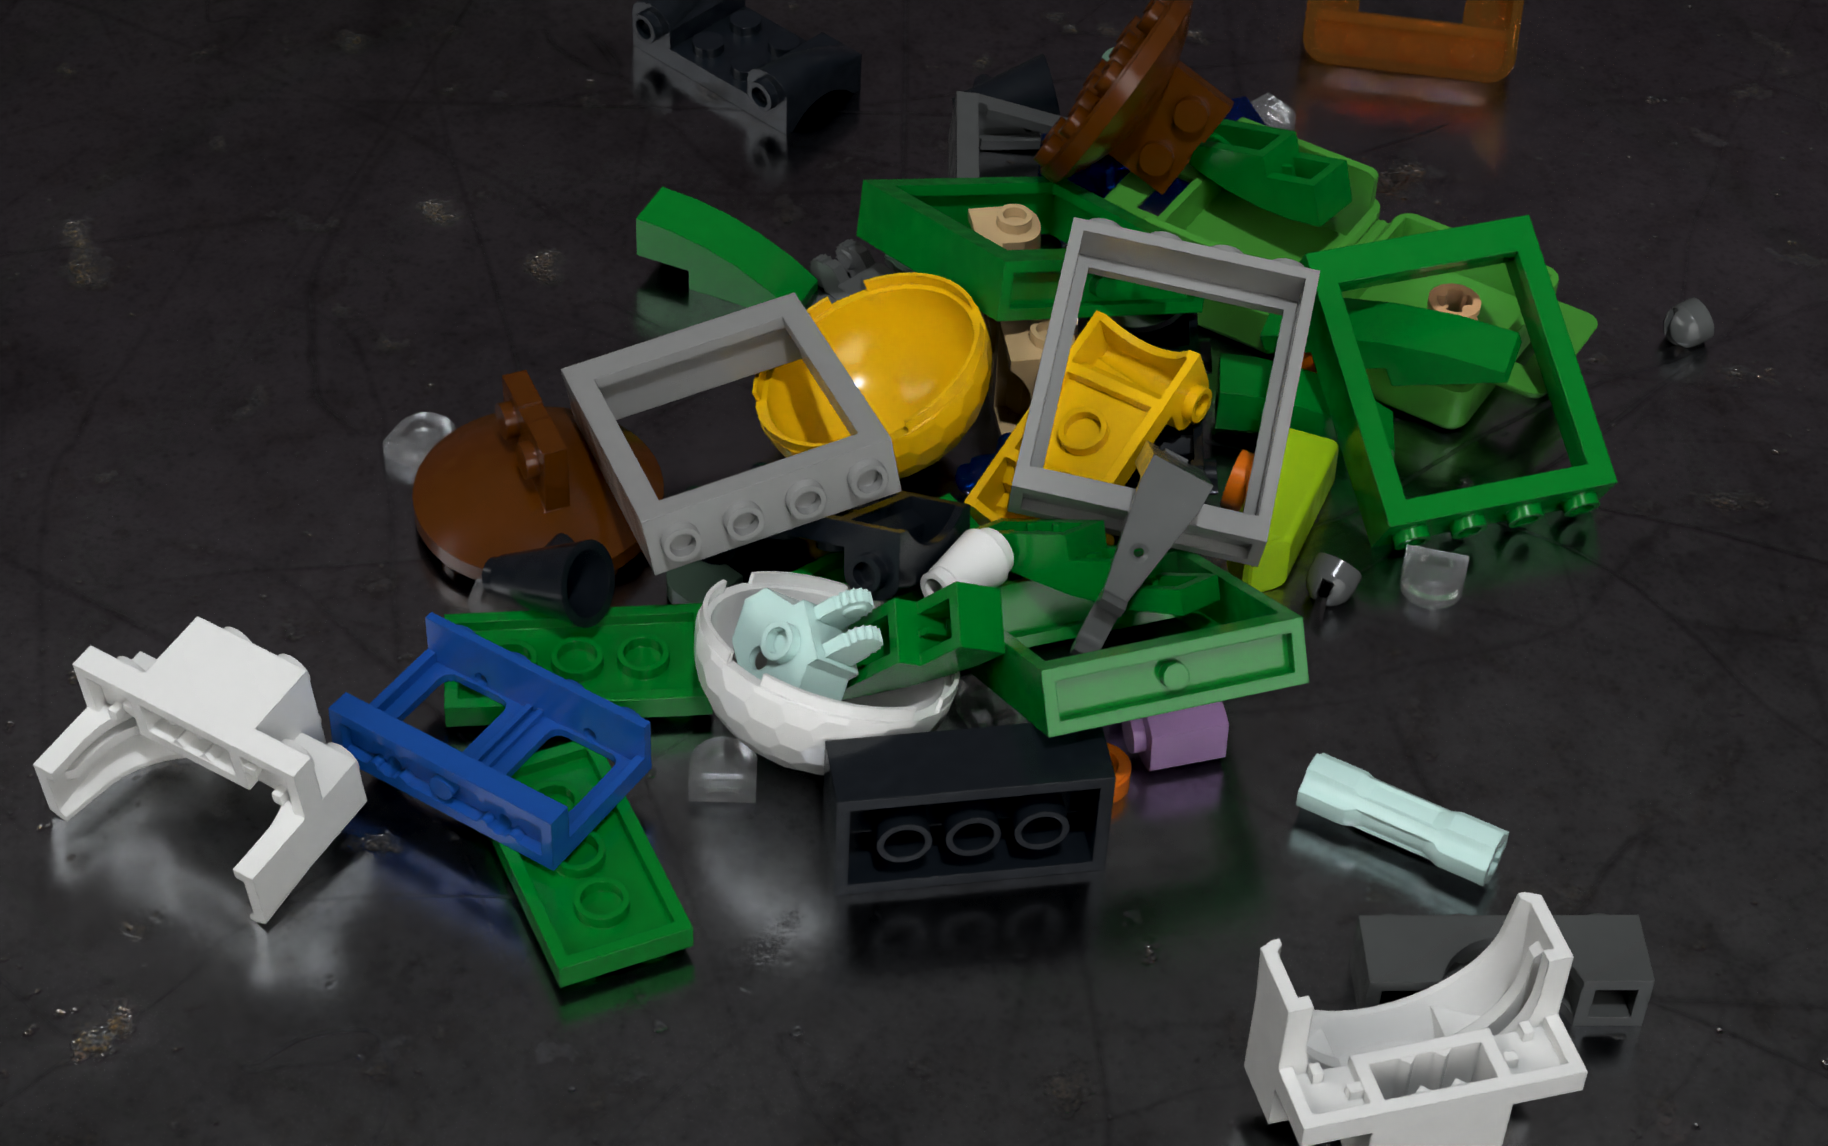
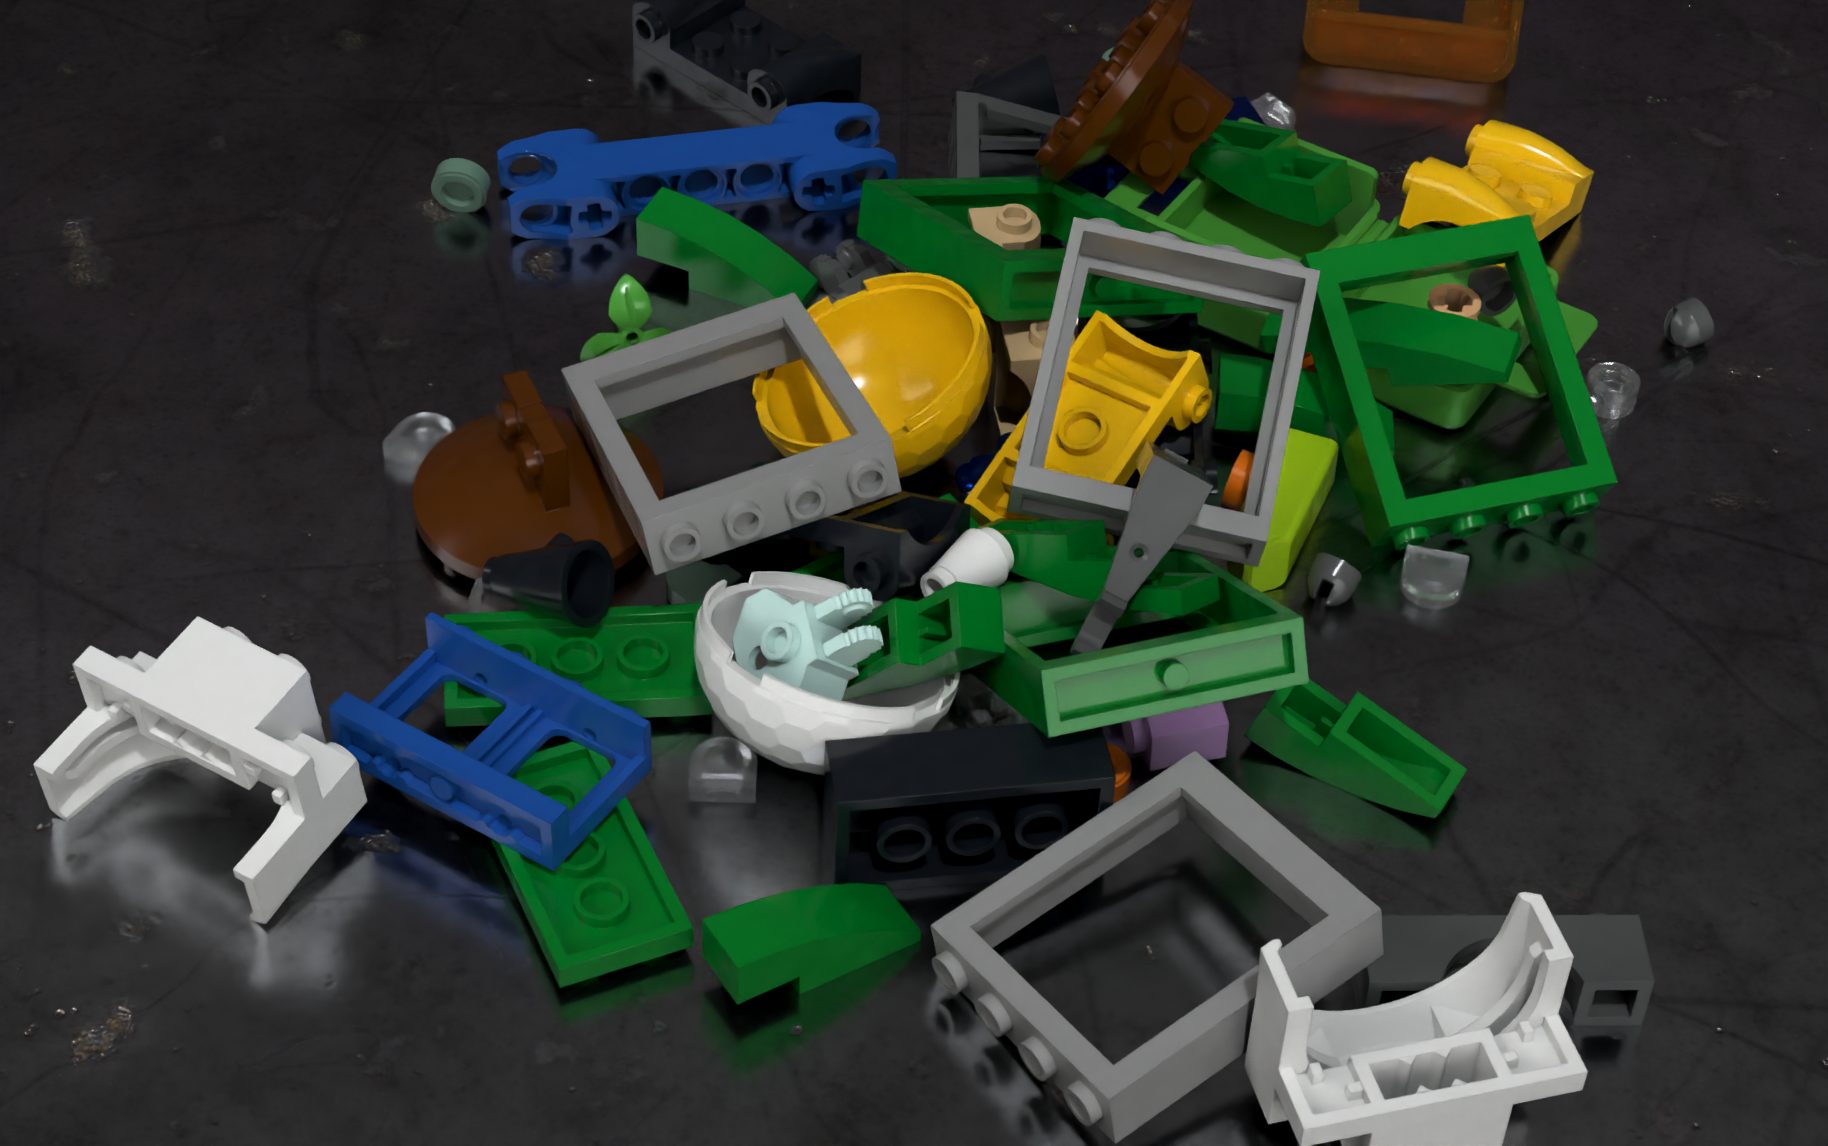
(460, 185): none -> sand green tile
(599, 181): none -> blue piece
(629, 311): none -> bright green plant
(804, 937): none -> green slope
(1126, 1095): none -> light grey window
(1356, 749): none -> green slope
(1415, 824): light aqua axle -> none
(1493, 287): none -> dark grey hinge
(1506, 177): none -> yellow piece
(1612, 389): none -> clear bush

